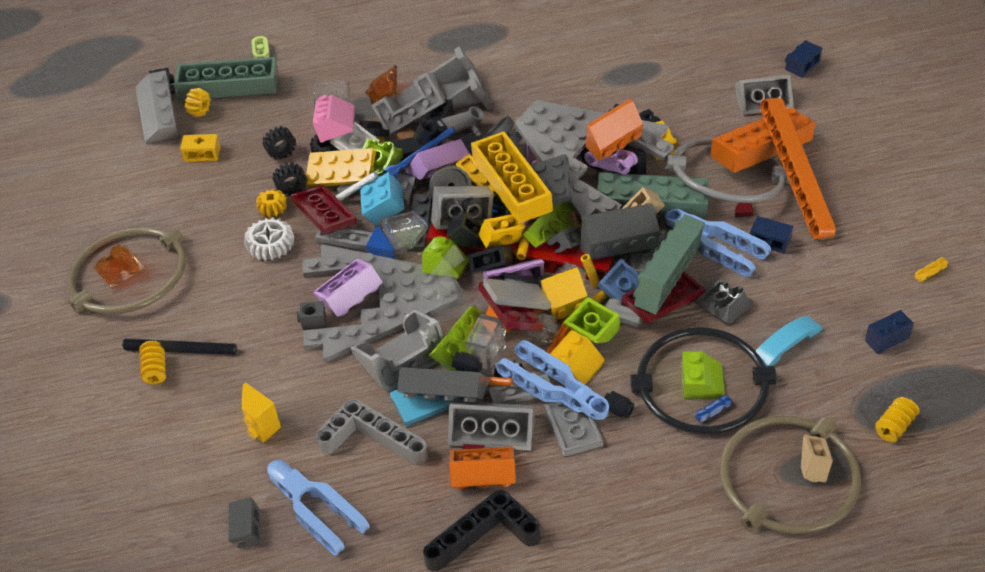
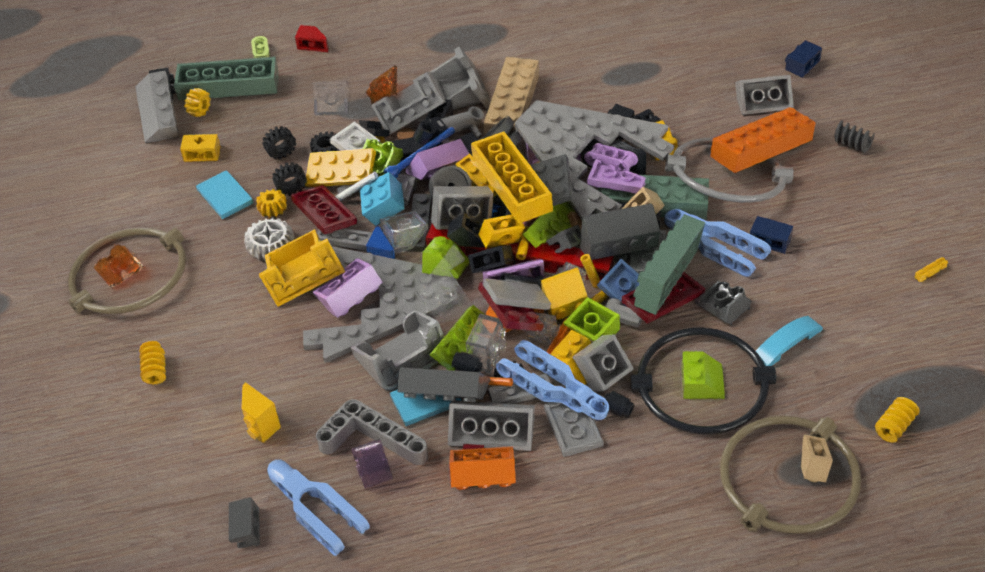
(185, 346): black axle -> none
(224, 194): none -> medium azure tile
(300, 267): none -> yellow windscreen
(311, 39): none -> red slope
(312, 315): dark grey brick -> none
(333, 117): bright pink slope -> none
(372, 463): none -> clear purple brick
(480, 526): black beam -> none
(513, 91): none -> tan brick
(603, 362): none -> light grey brick
(613, 179): none -> lavender wing
(614, 130): orange slope -> none
(713, 408): blue axle -> none
(743, 210): dark red tile -> none
(797, 168): orange beam -> none
(853, 138): none -> dark grey piece
(888, 331): dark blue brick -> none

